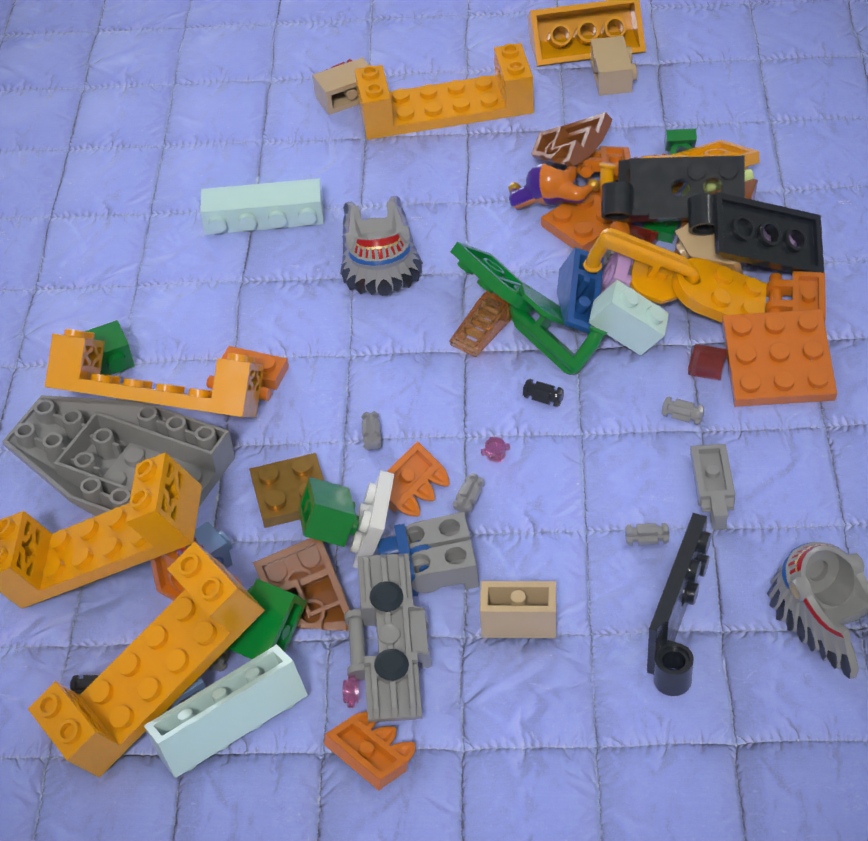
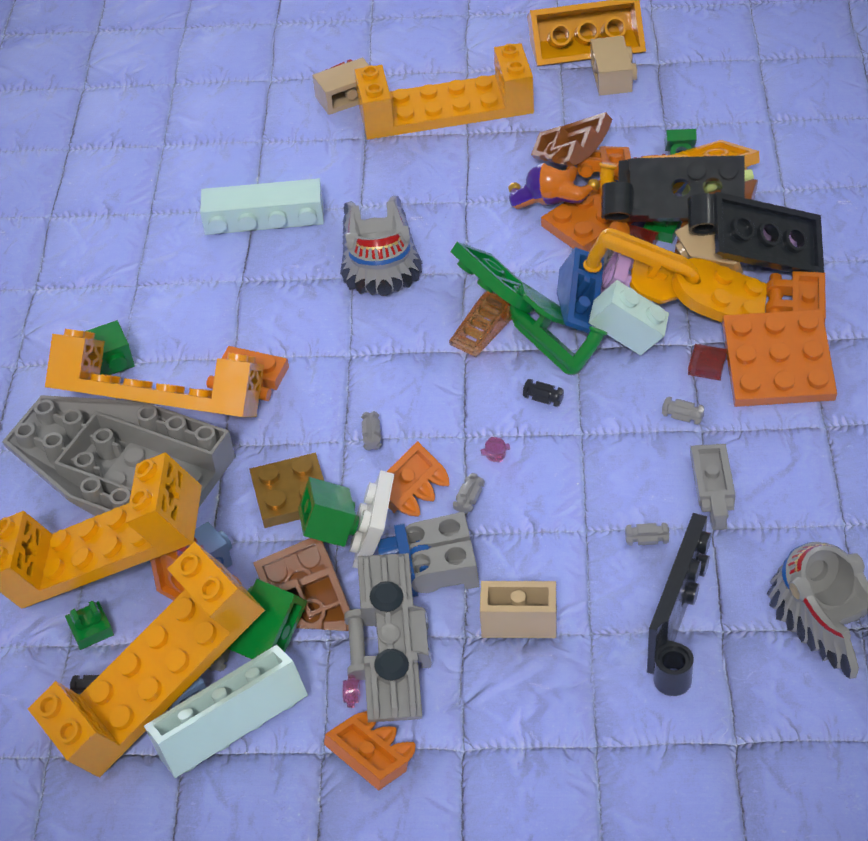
(89, 625): none -> green tile

